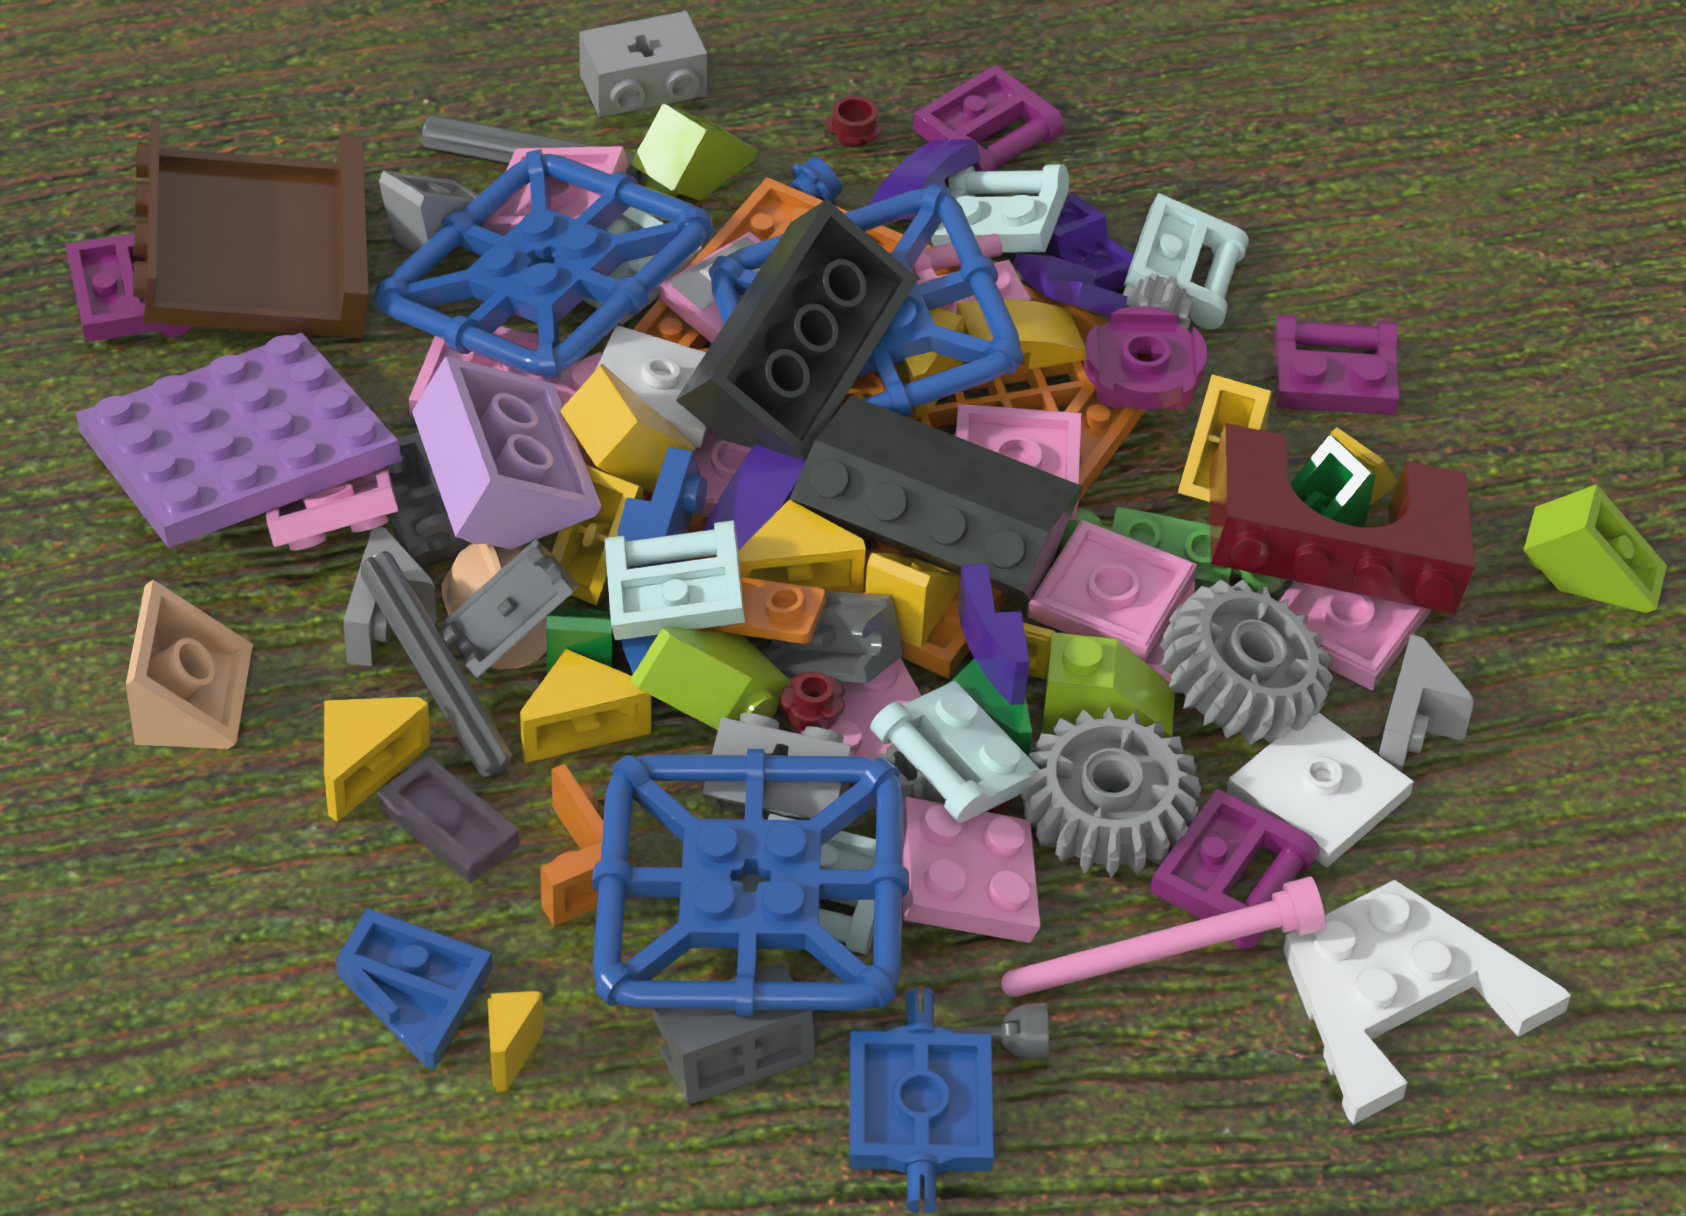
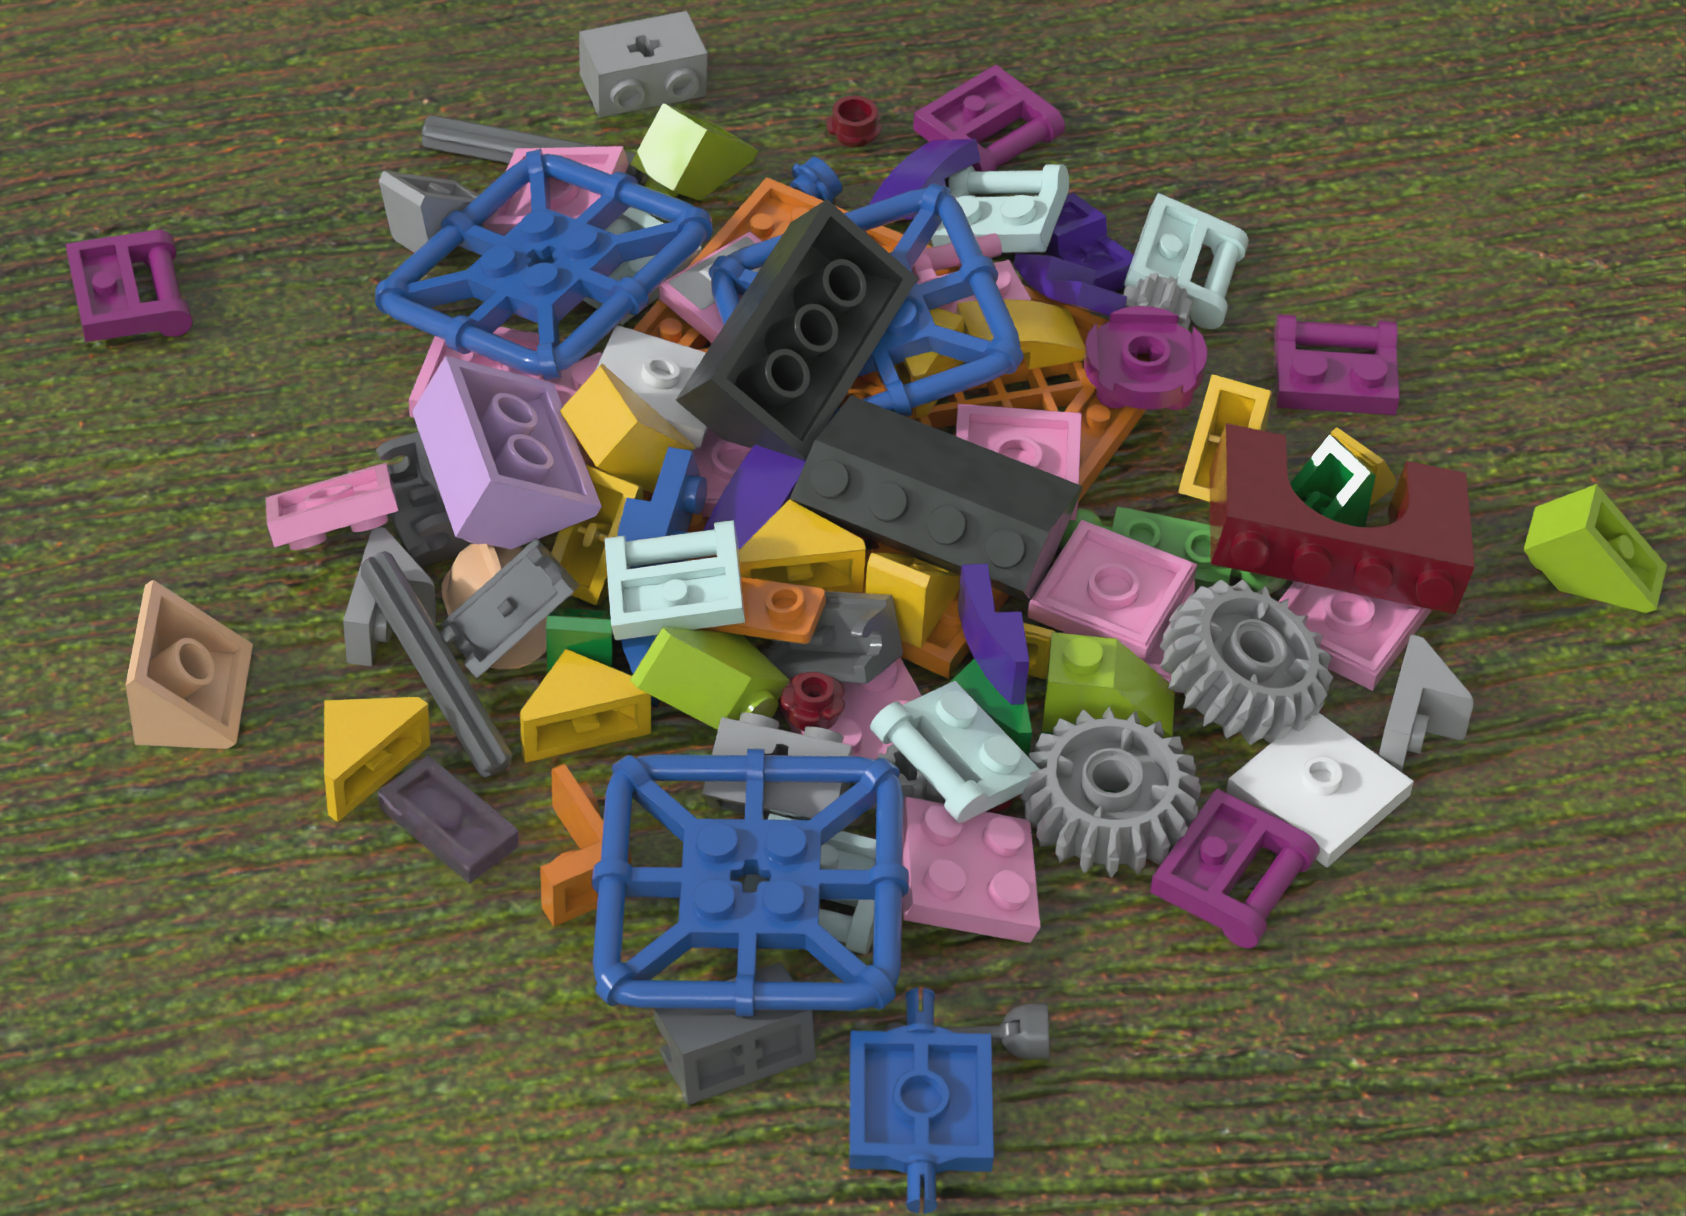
(237, 438): medium lavender plate -> none
(251, 240): reddish brown panel -> none
(413, 980): blue wing -> none
(514, 1030): yellow slope -> none
(1292, 909): bright pink piece -> none
(1390, 962): white wing -> none

